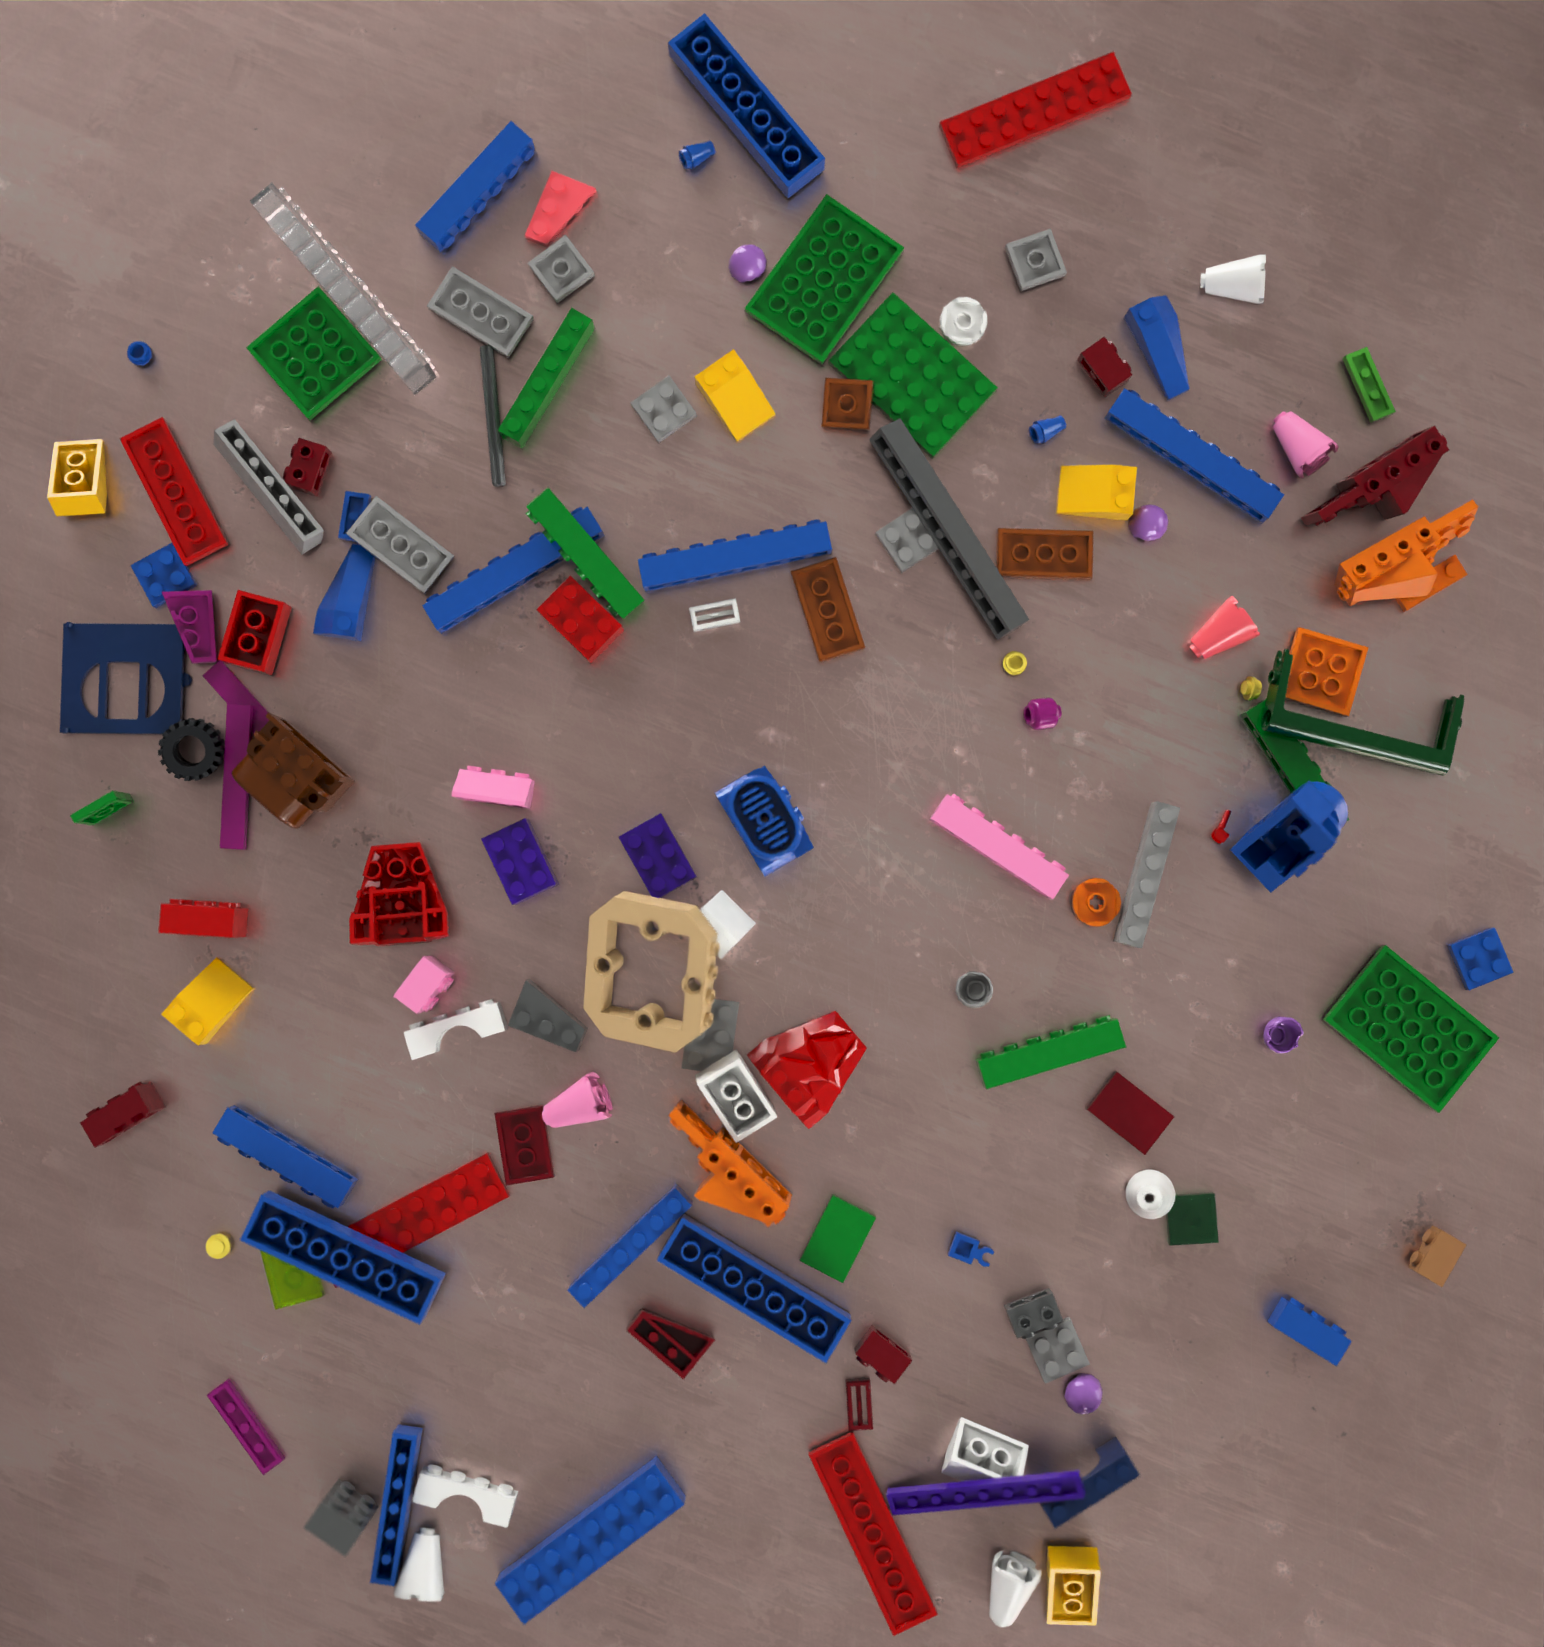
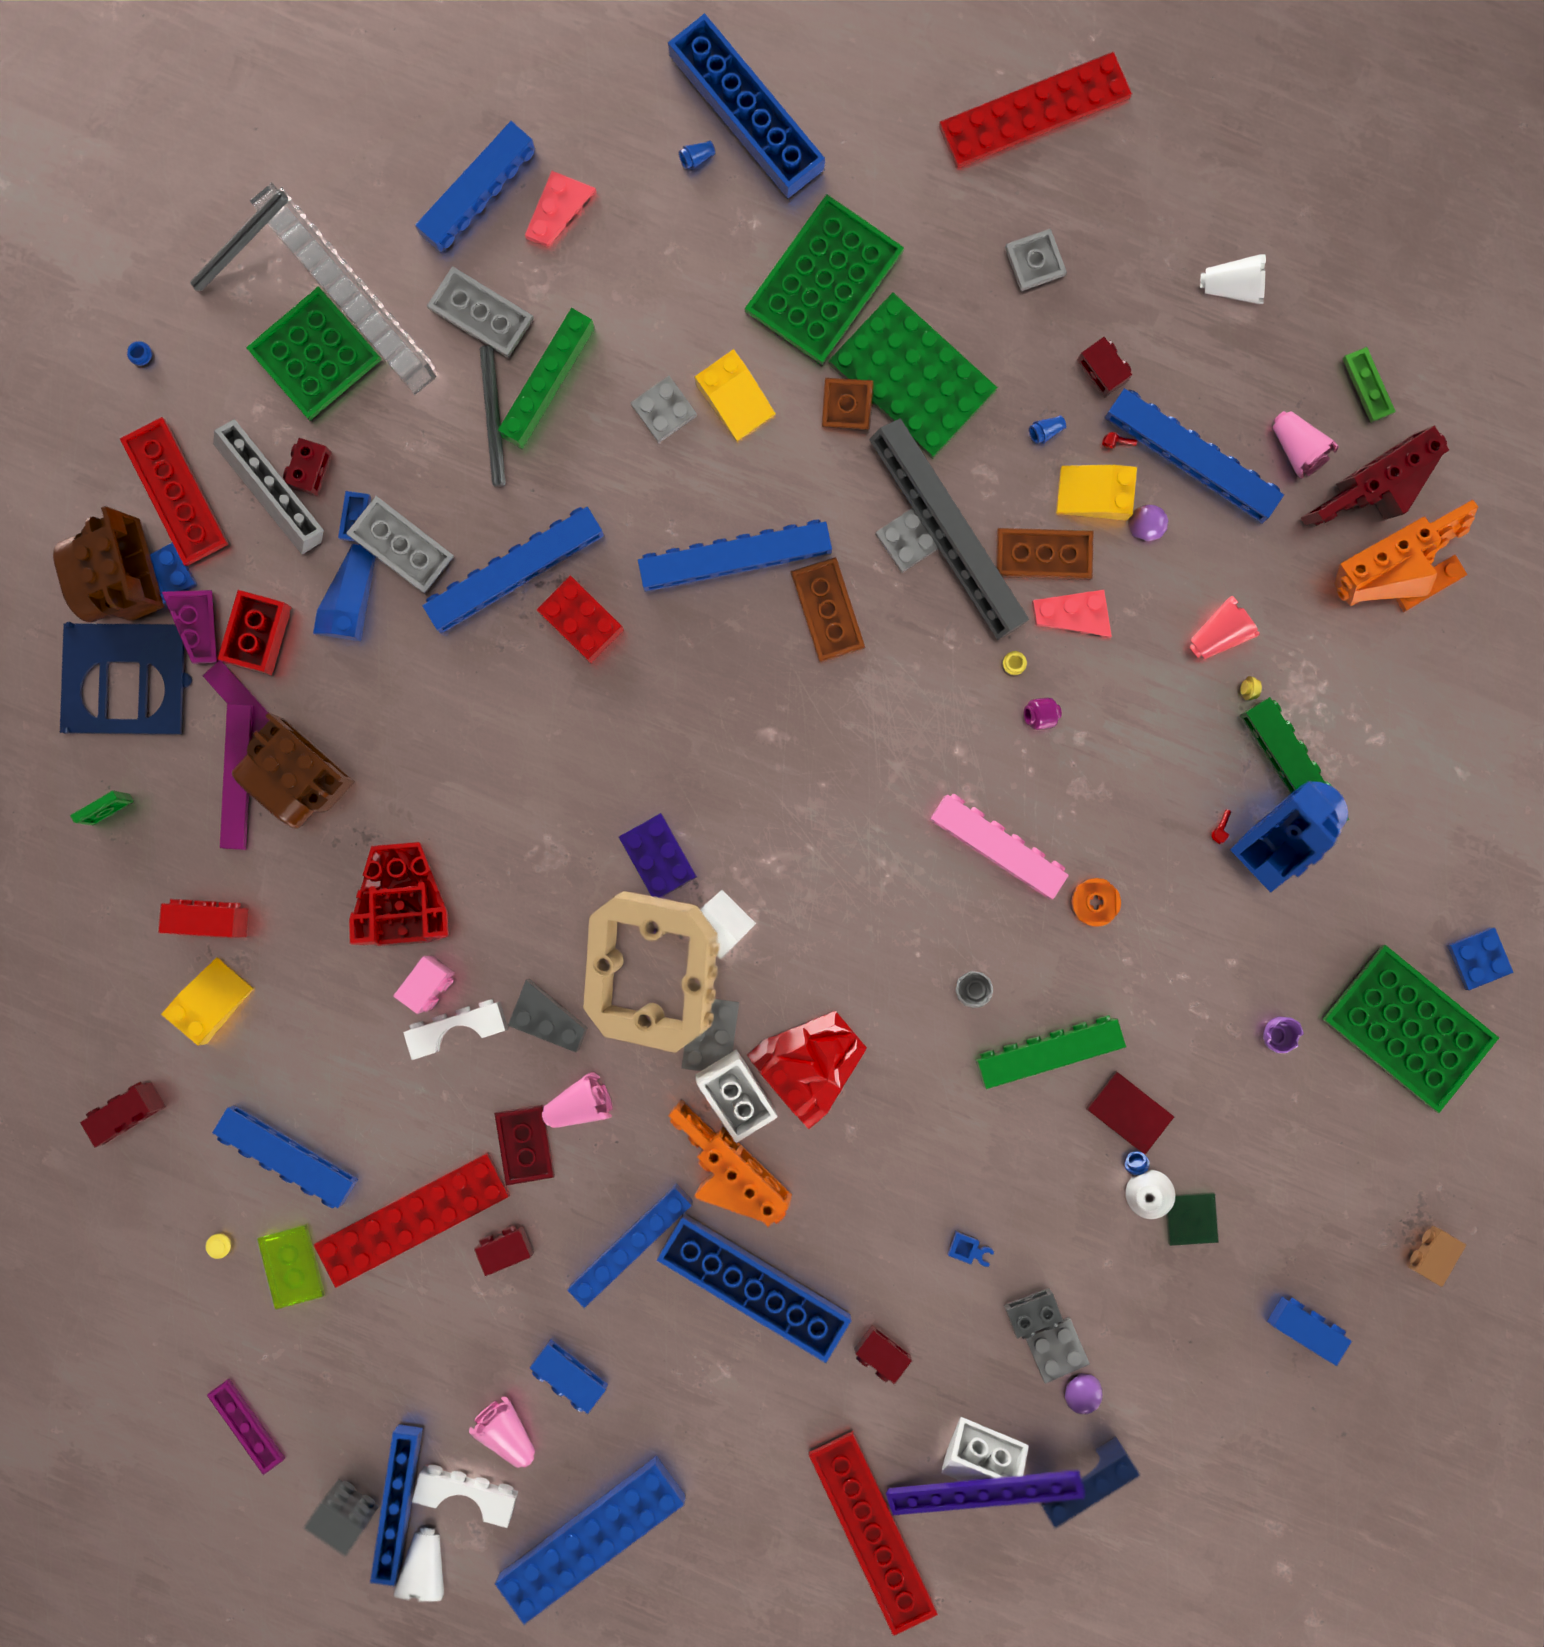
(78, 478): yellow slope -> none
(108, 569): none -> reddish brown brick
(177, 764): black tyre -> none
(239, 240): none -> dark grey axle
(343, 1256): blue brick -> none
(494, 787): bright pink slope -> none
(503, 1433): none -> bright pink cone
(504, 1250): none -> dark red brick
(520, 861): dark purple brick -> none
(561, 269): light grey plate -> none
(568, 1377): none -> blue brick
(584, 552): green brick -> none
(670, 1341): dark red wedge -> none
(695, 619): white tile -> none
(747, 263): medium lavender hair -> none
(778, 839): blue brick -> none
(837, 1238): green tile -> none
(858, 1383): dark red tile -> none
(963, 321): white tile -> none
(1011, 1586): white cone -> none
(1072, 1585): yellow slope -> none
(1074, 612): none -> coral wing
(1112, 438): none -> red hand
(1137, 1163): none -> blue plate
(1146, 874): light grey brick -> none
(1159, 339): blue wedge -> none
(1324, 671): orange plate -> none
(1354, 740): dark green piece -> none

